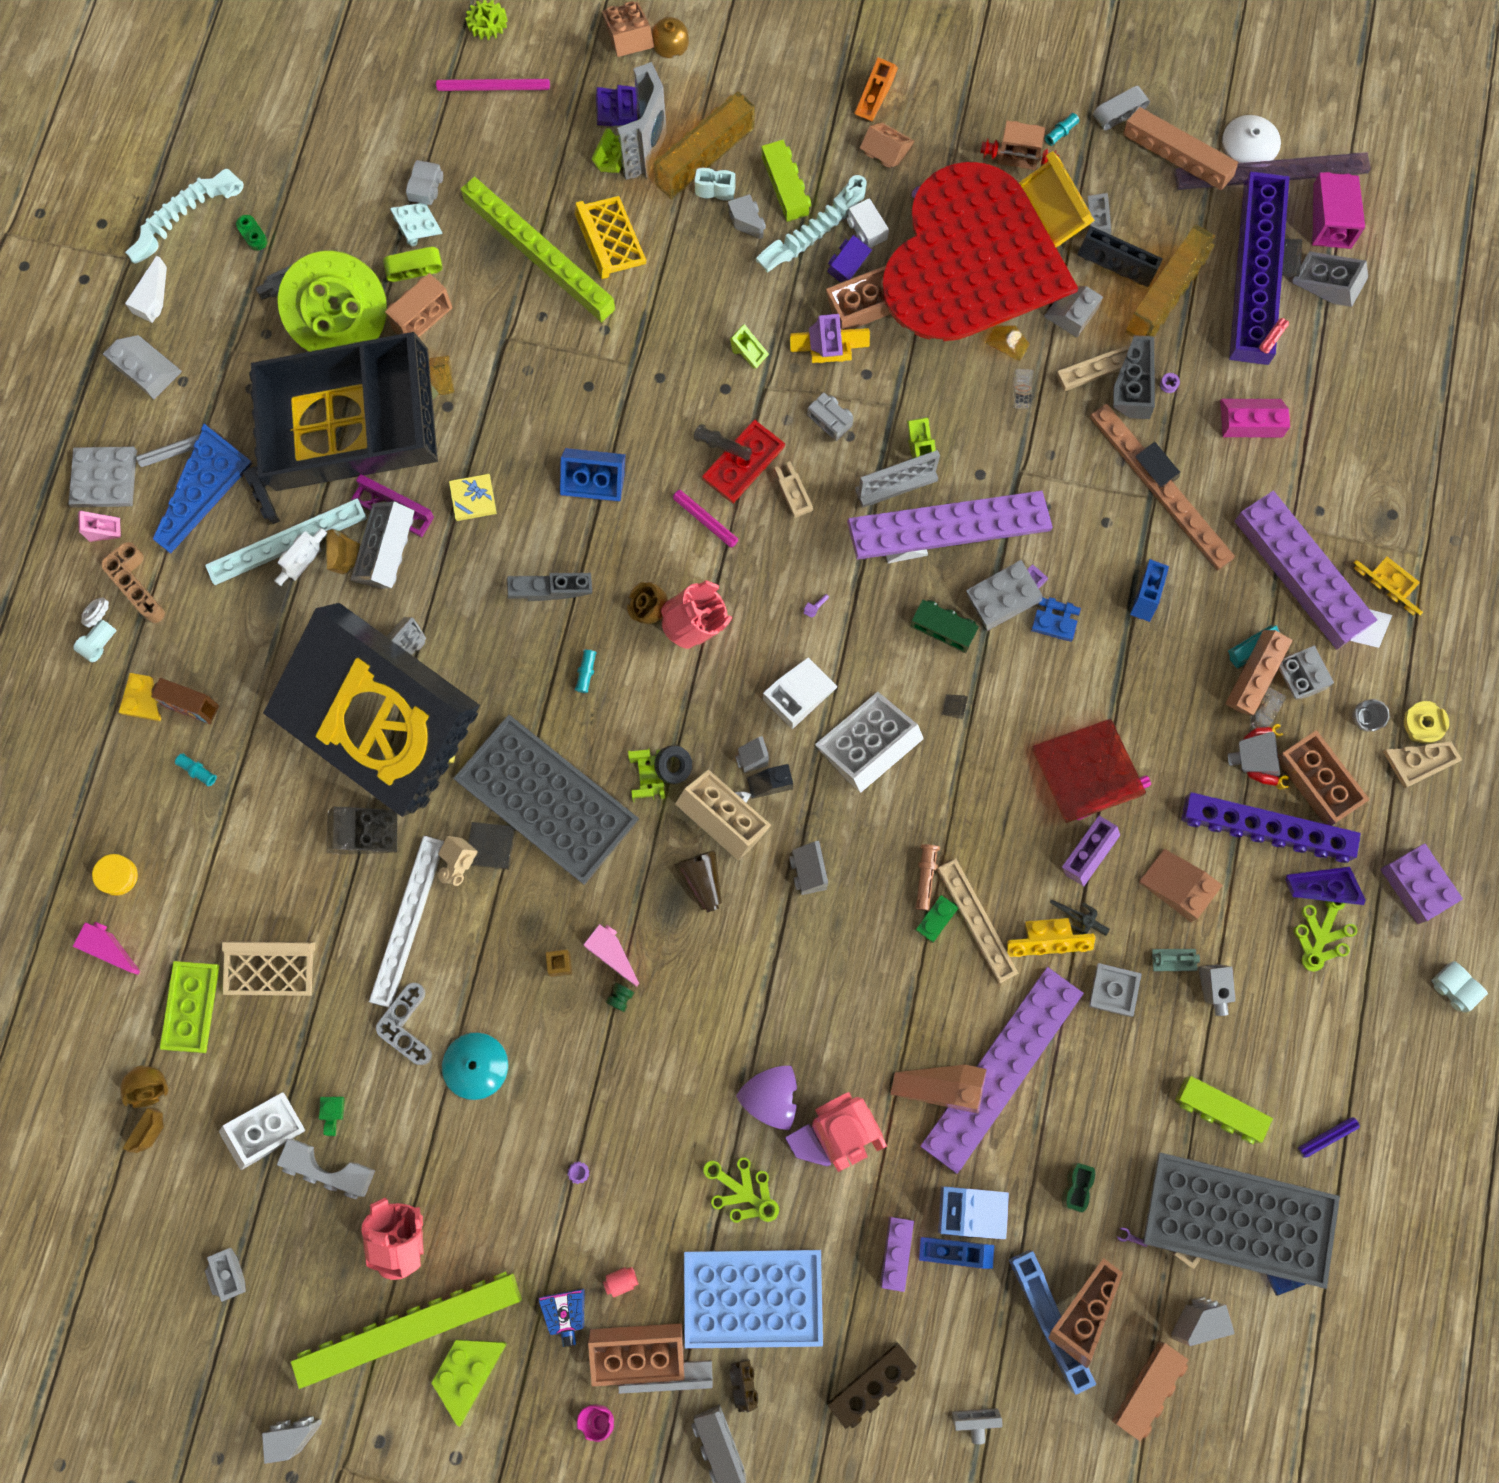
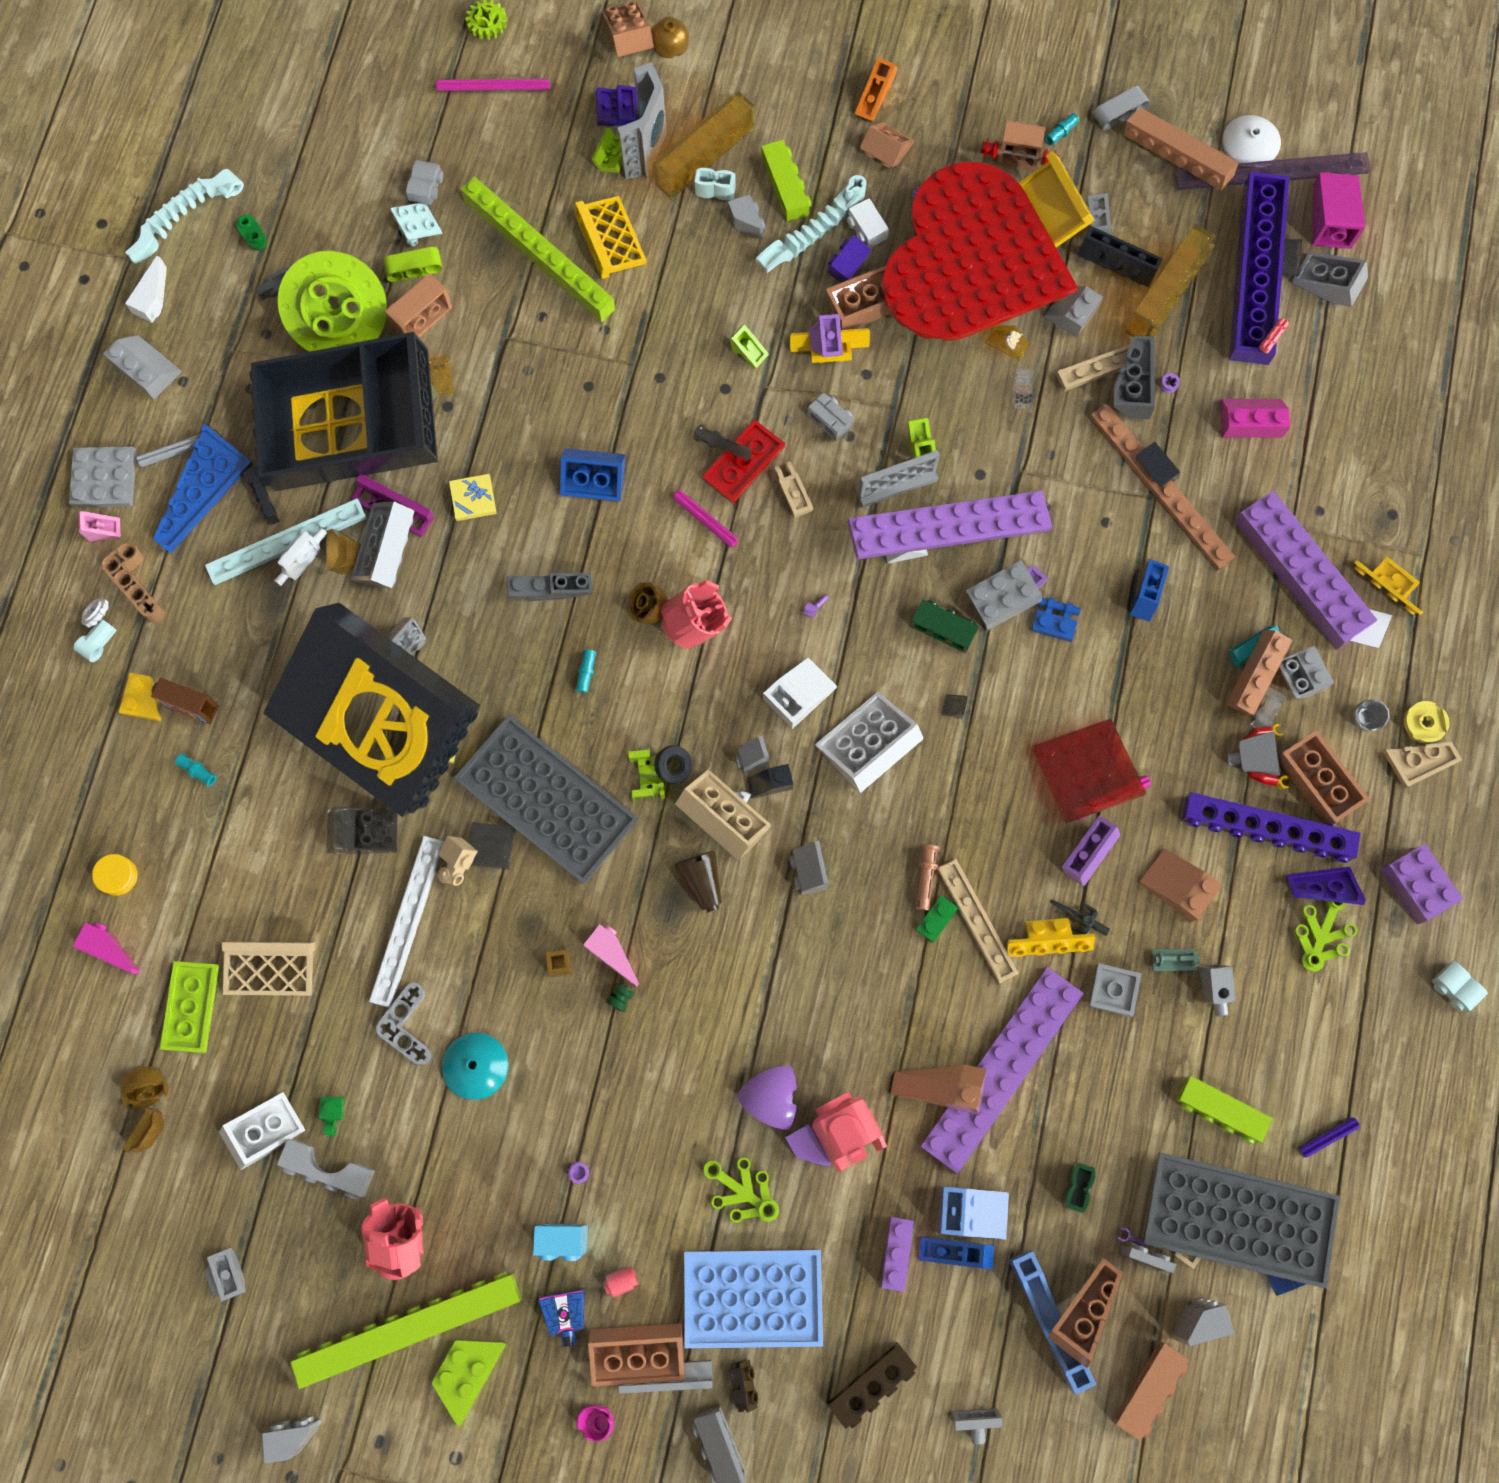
(560, 1240): none -> medium azure brick
(1155, 1259): none -> light grey plate

